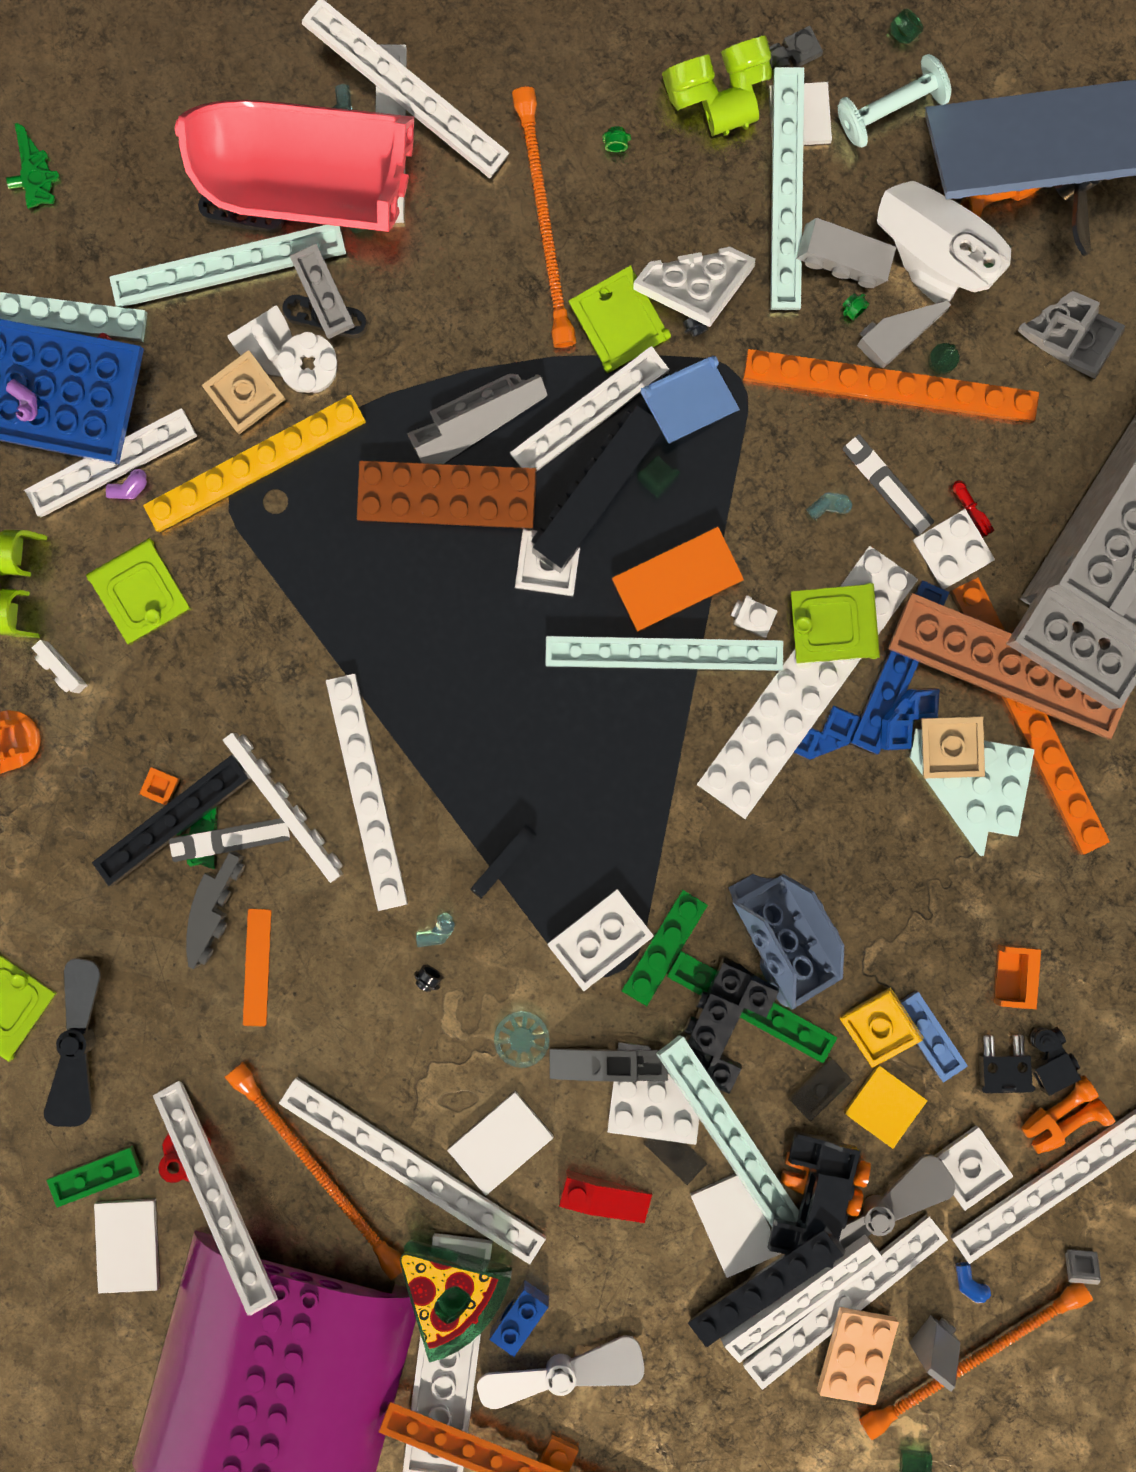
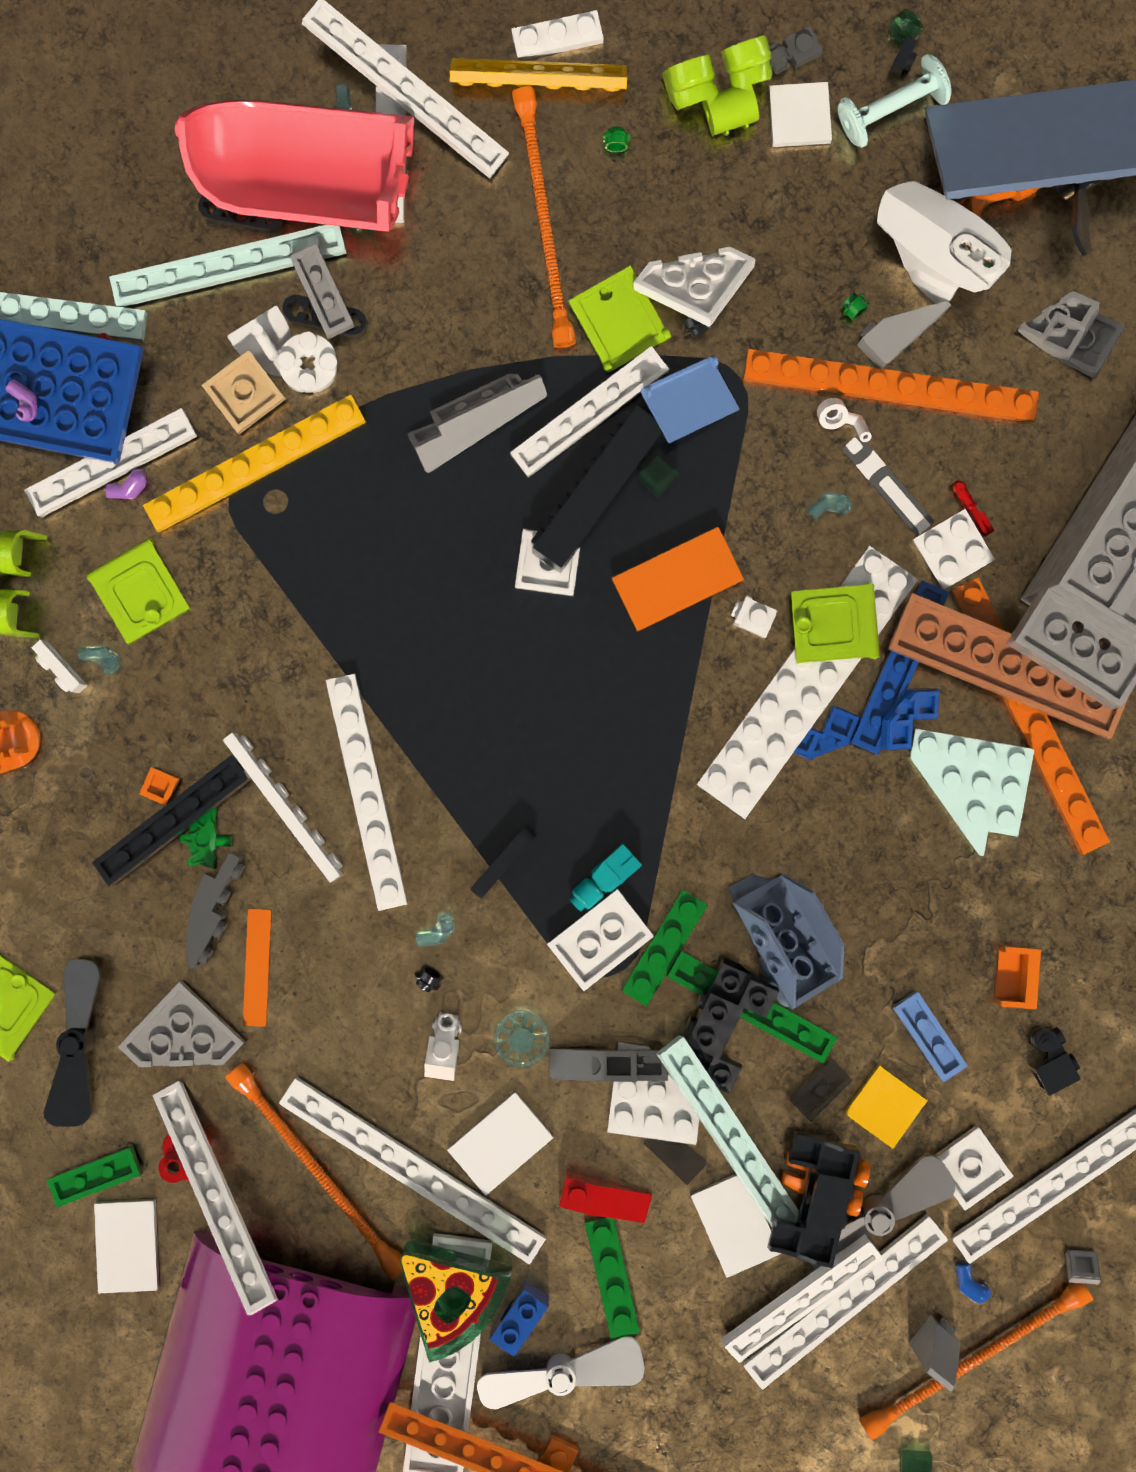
(34, 172): green piece -> none
(102, 655): none -> clear light blue arm
(181, 1033): none -> light grey plate
(228, 839): sticker -> none
(443, 1048): none -> white brick
(446, 494): dark orange plate -> none
(529, 73): none -> yellow plate
(557, 35): none -> white plate
(605, 877): none -> teal piece
(612, 1277): none -> green plate
(664, 653): light aqua plate -> none
(767, 1286): black plate -> none
(787, 187): light aqua plate -> none
(839, 416): none -> white plate
(845, 253): light grey brick -> none
(857, 1356): light nougat plate -> none
(881, 1027): yellow tile -> none
(904, 58): none -> black plate
(944, 358): clear green tile -> none
(953, 747): tan plate -> none
(1005, 1074): black piece -> none
(1056, 1135): orange piece -> none

